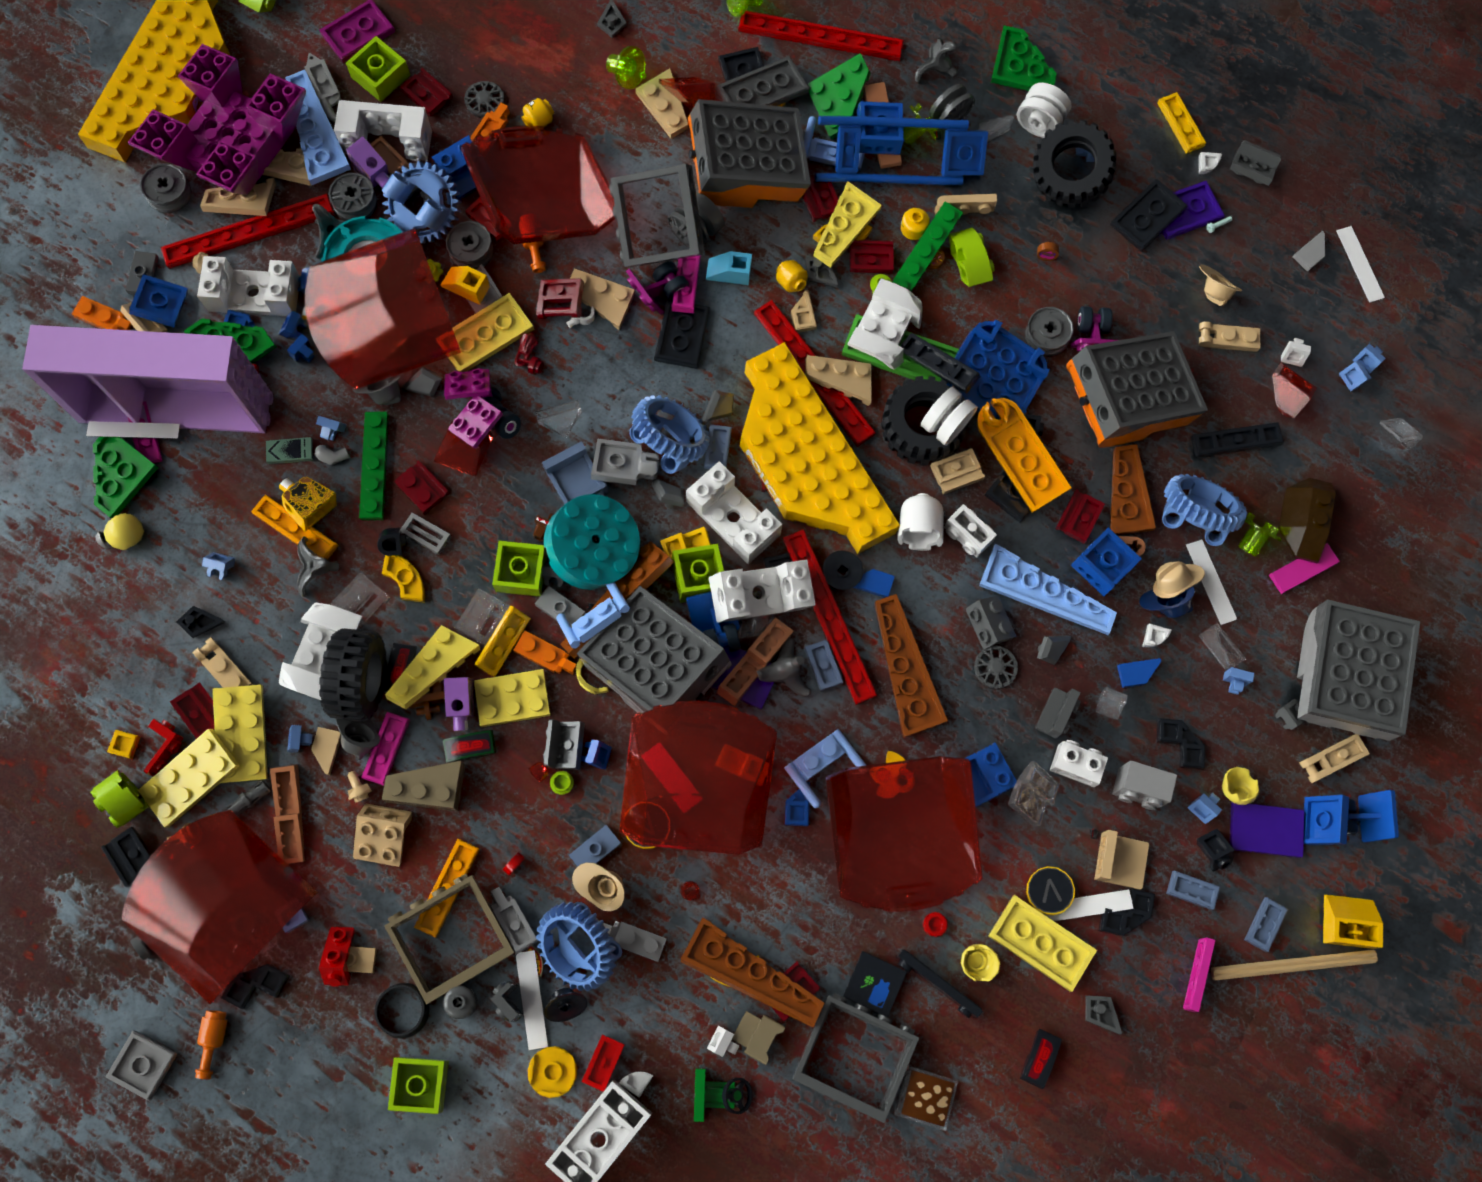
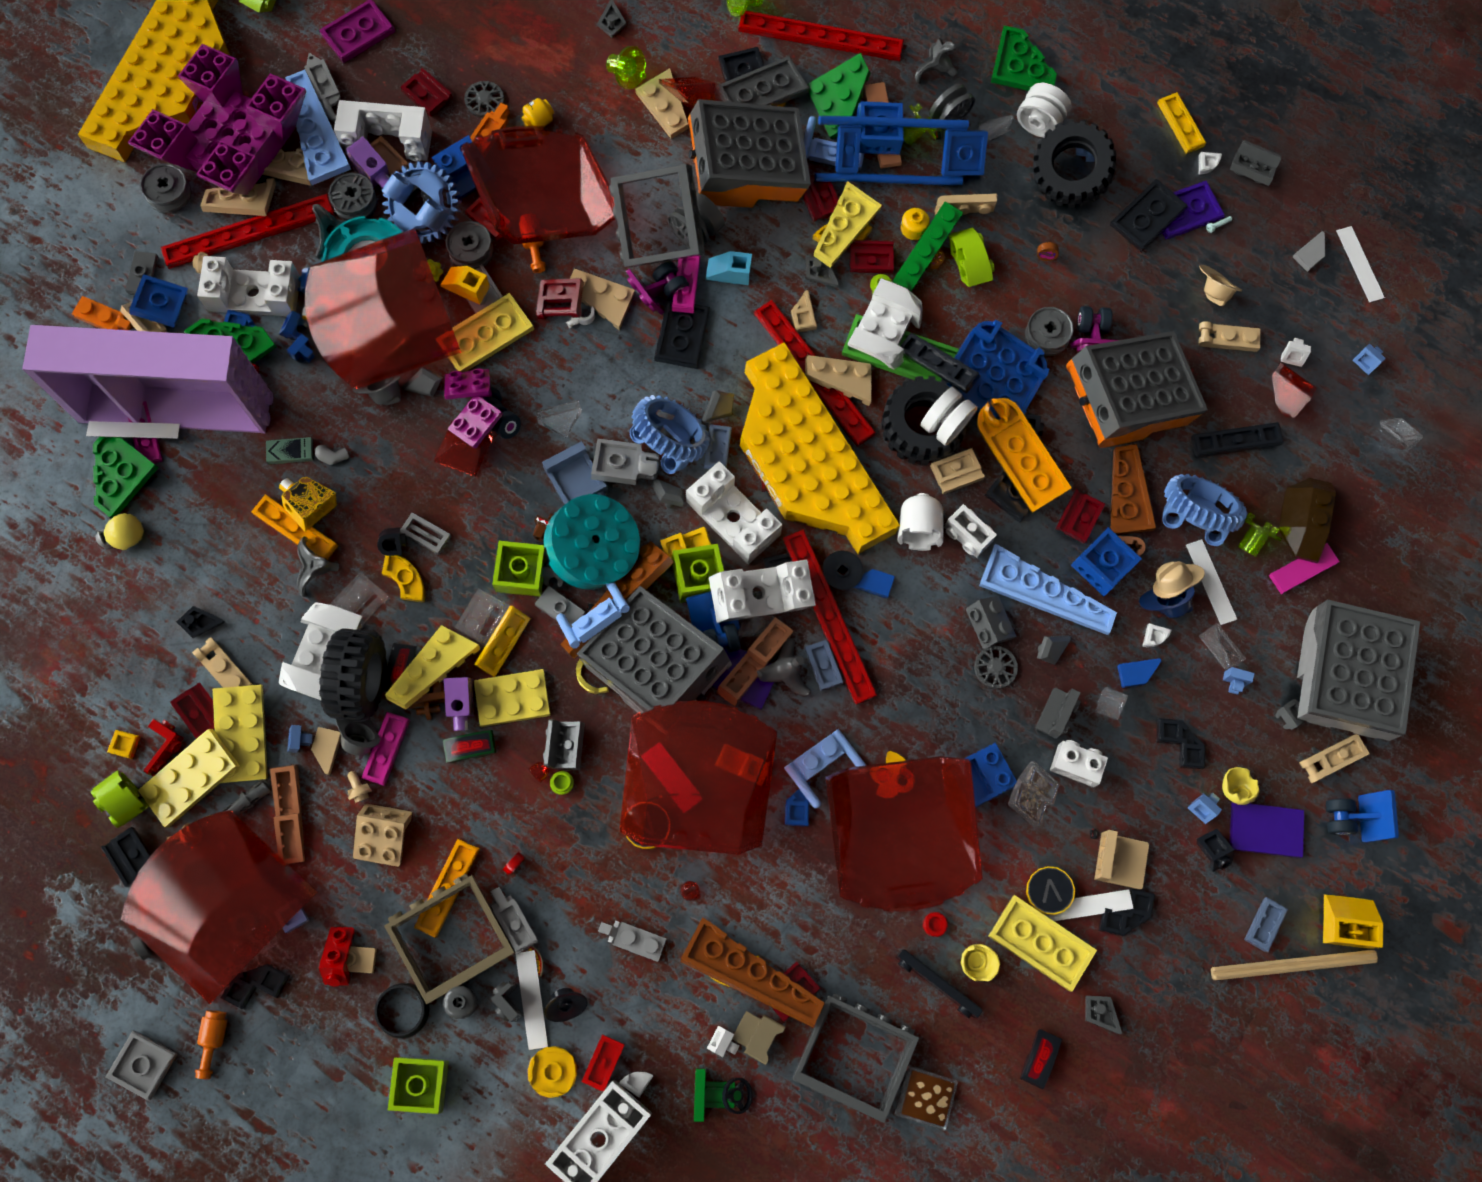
(218, 562): medium blue tile -> none
(330, 427): medium blue tile -> none
(374, 466): green plate -> none
(378, 68): lime brick -> none
(421, 487): dark red plate -> none
(427, 787): dark tan wedge -> none
(527, 344): dark red piece -> none
(544, 654): orange hinge -> none
(567, 957): medium blue piece -> none
(596, 847): sand blue plate -> none
(597, 754): blue tile -> none
(599, 886): tan piece -> none
(791, 276): yellow head -> none
(874, 984): black tile -> none
(911, 684): dark orange wing -> none
(1144, 785): light grey brick -> none
(1193, 890): sand blue plate -> none
(1199, 974): dark pink tile -> none
(1326, 820): blue plate -> none
(1355, 375): medium blue tile -> none

